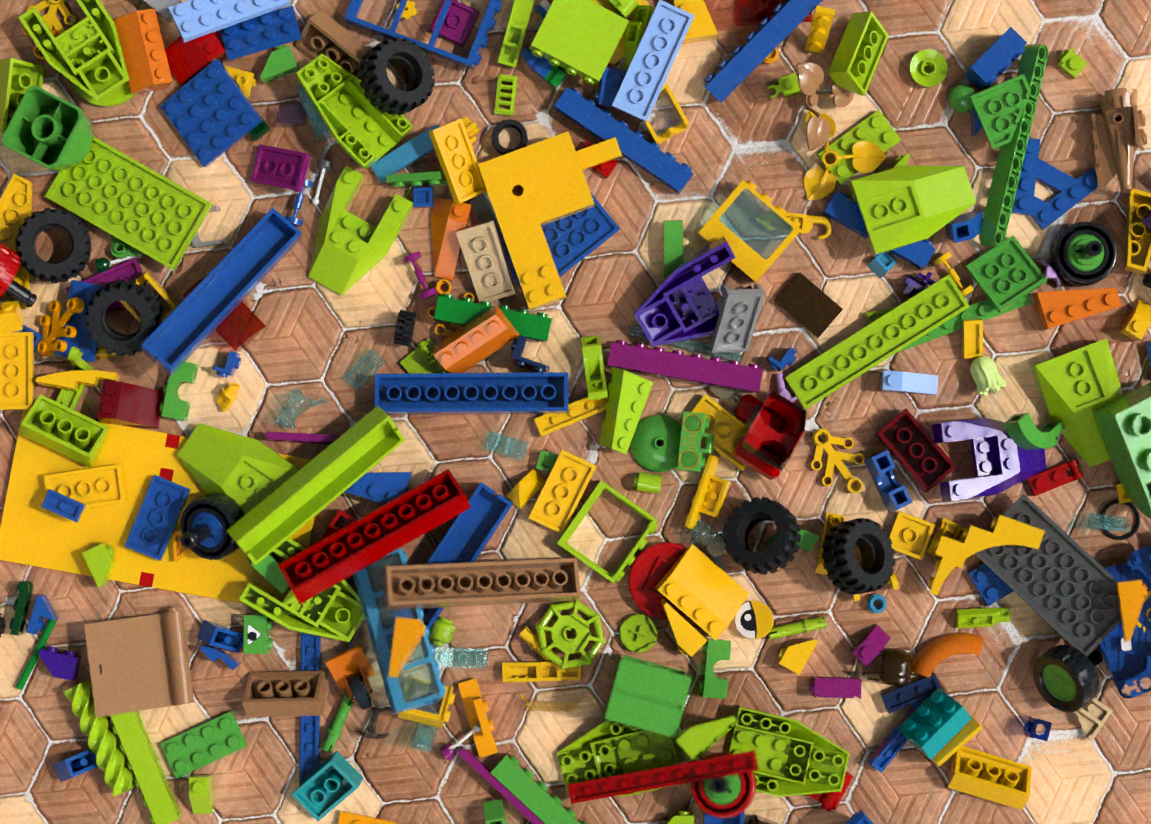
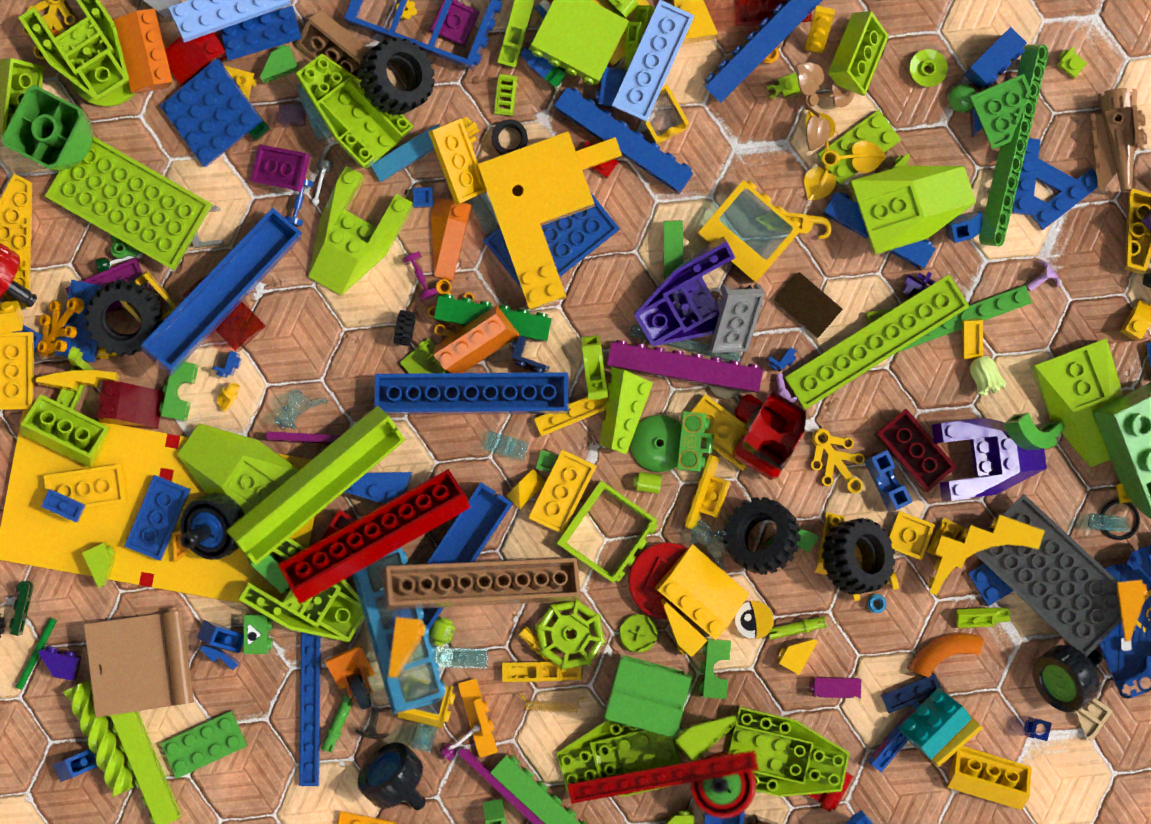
(41, 609): blue slope -> none
(53, 219): black tyre -> none
(201, 793): lime slope -> none
(284, 694): medium nougat slope -> none
(328, 786): teal slope -> none
(379, 361): clear light blue slope -> none
(392, 777): none -> black wheel
(416, 179): bright green wing -> none
(486, 261): tan plate -> none
(870, 645): magenta slope -> none
(881, 264): dark azure slope -> none
(895, 668): dark brown piece -> none
(908, 382): light blue slope -> none
(953, 274): yellow wheel -> none
(1006, 274): bright green plate -> none
(1054, 477): red plate -> none
(1063, 307): orange wedge -> none
(1083, 253): black wheel -> none

